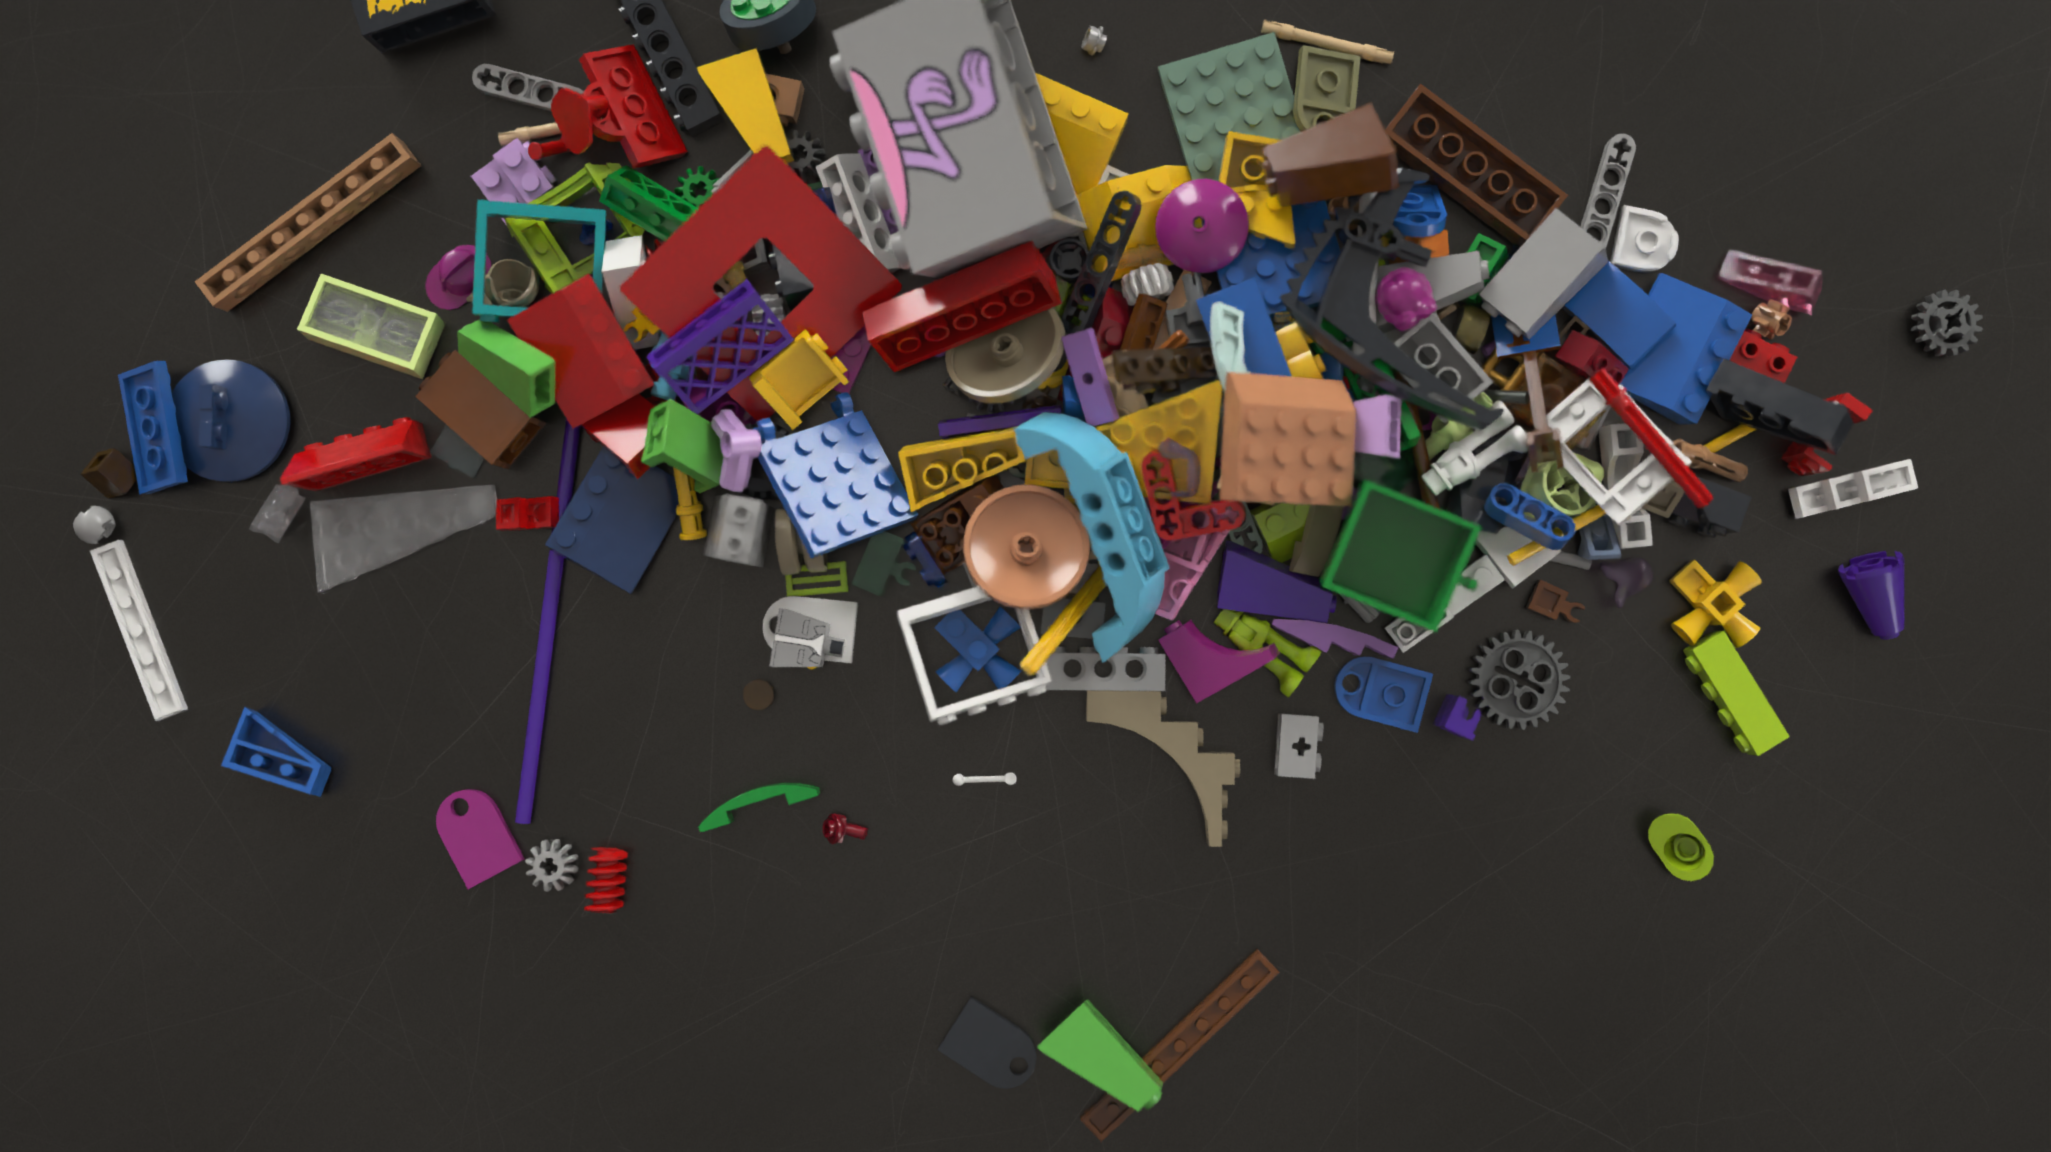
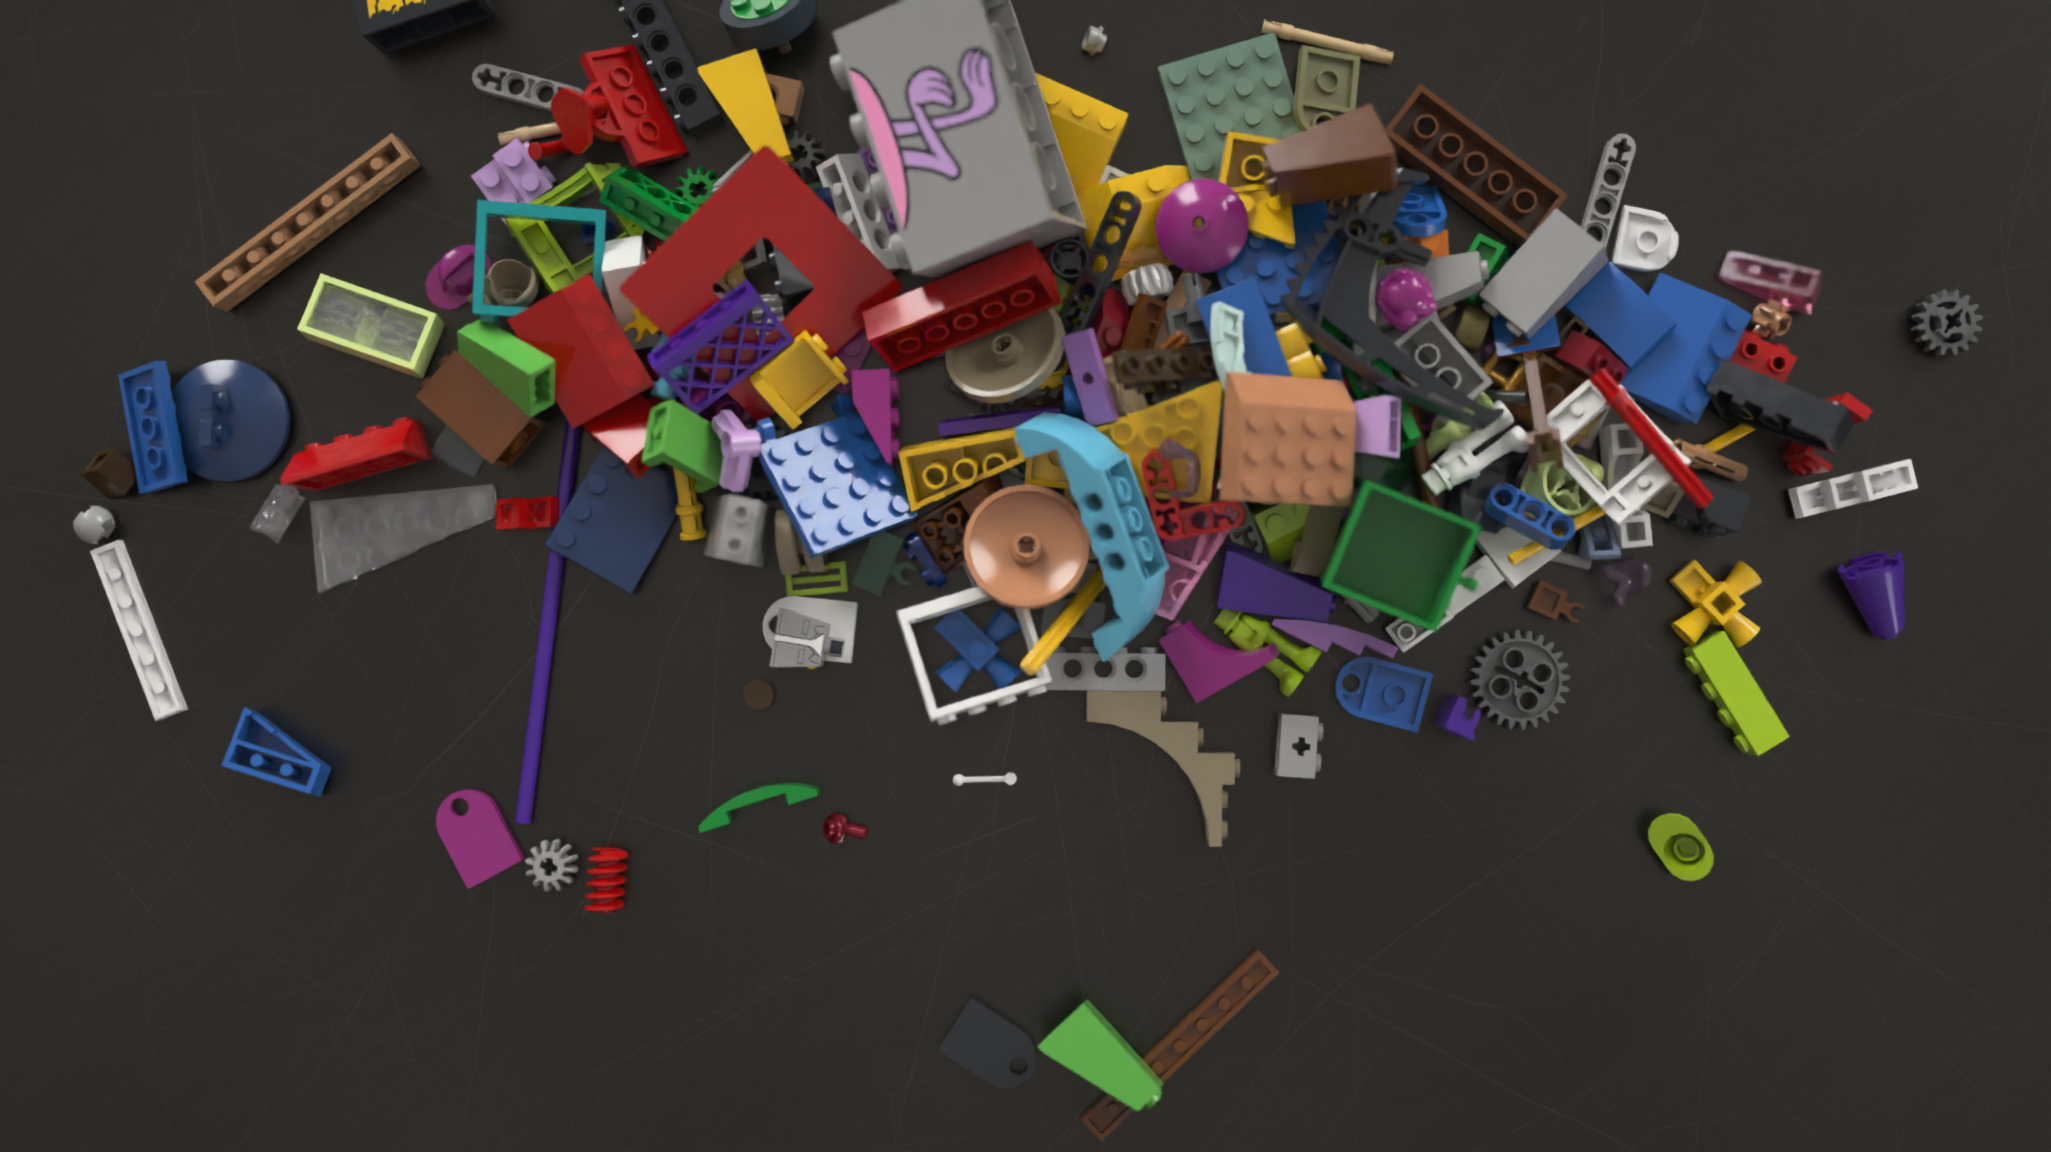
(874, 399): none -> magenta slope

